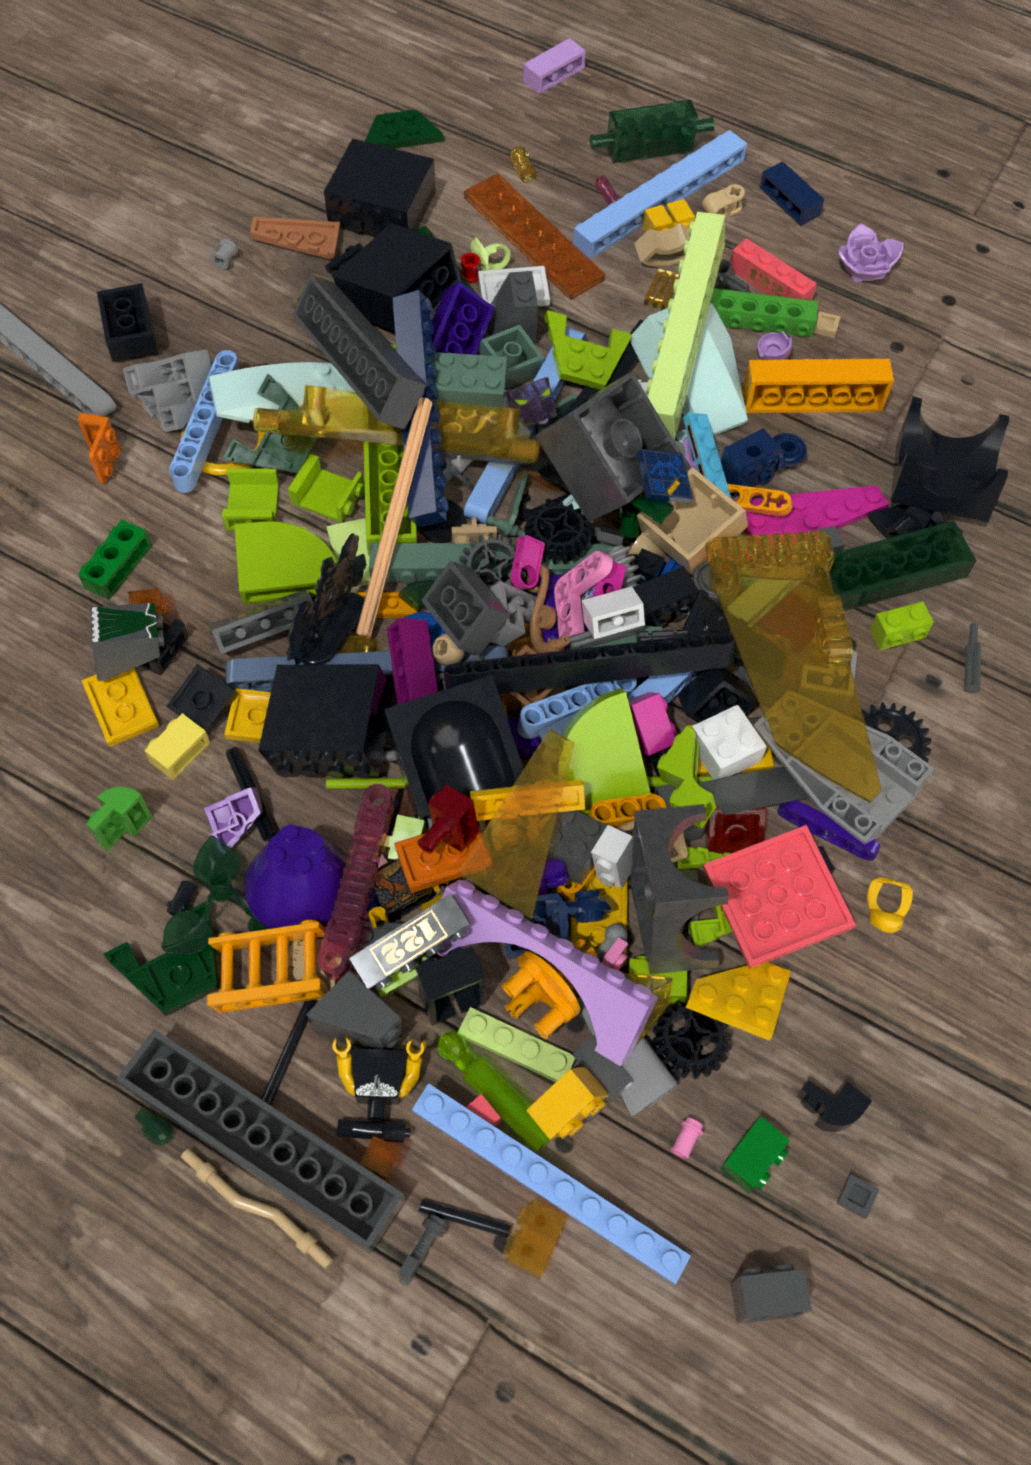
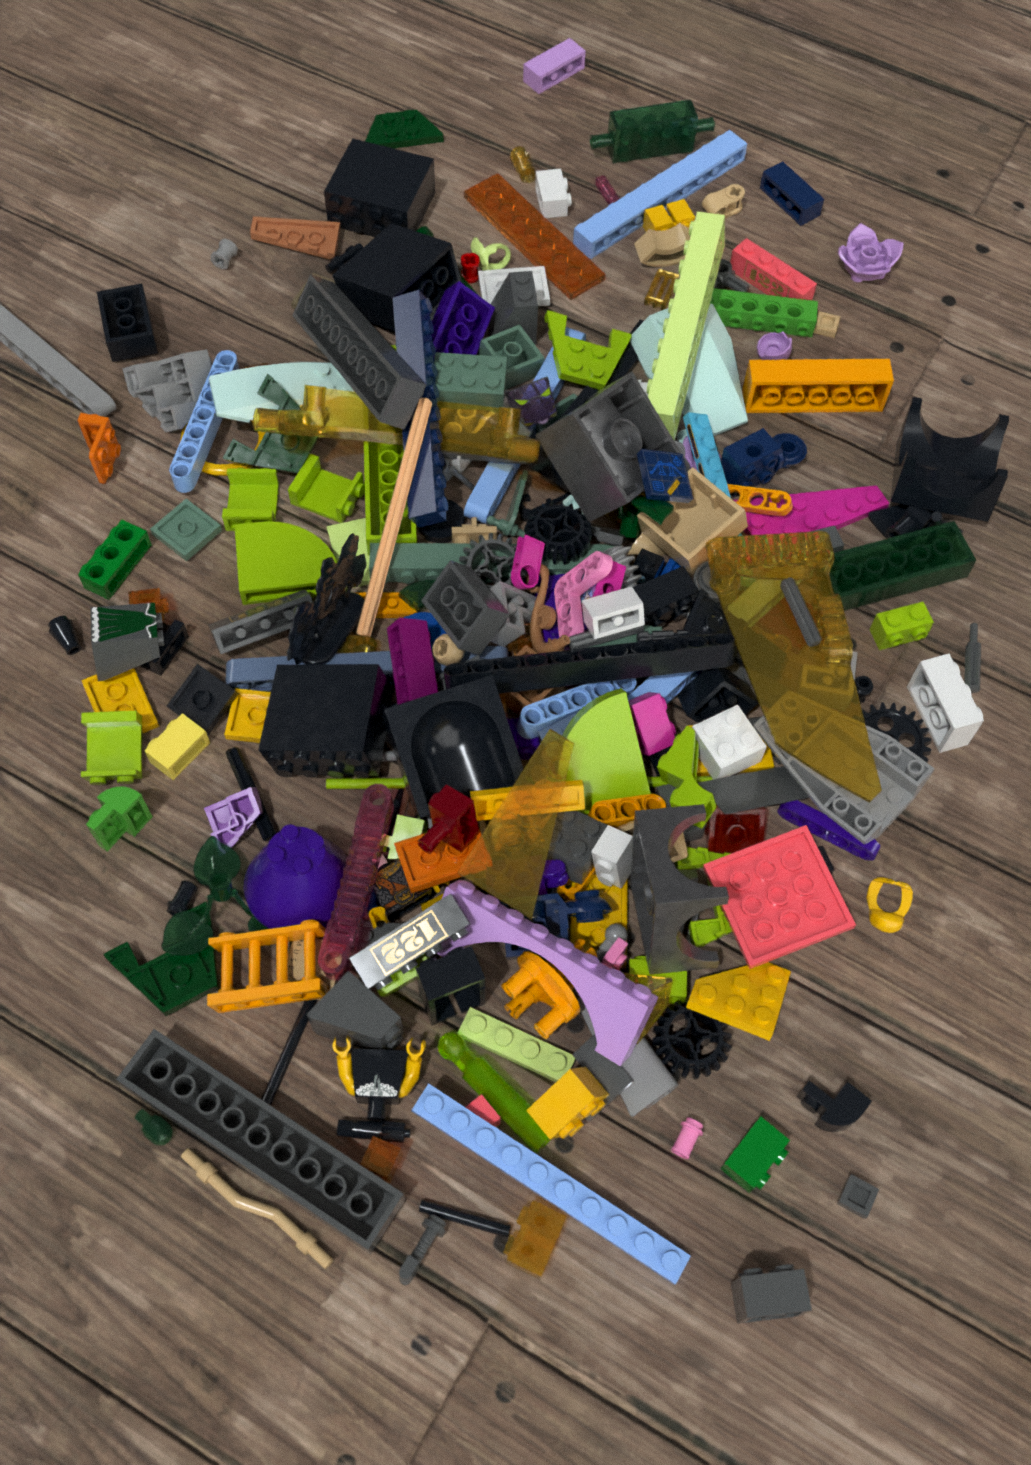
(64, 633): none -> black cone
(113, 746): none -> lime panel
(186, 529): none -> sand green plate
(552, 193): none -> white brick
(801, 612): none -> dark grey axle
(864, 687): none -> black pin
(945, 702): none -> white brick

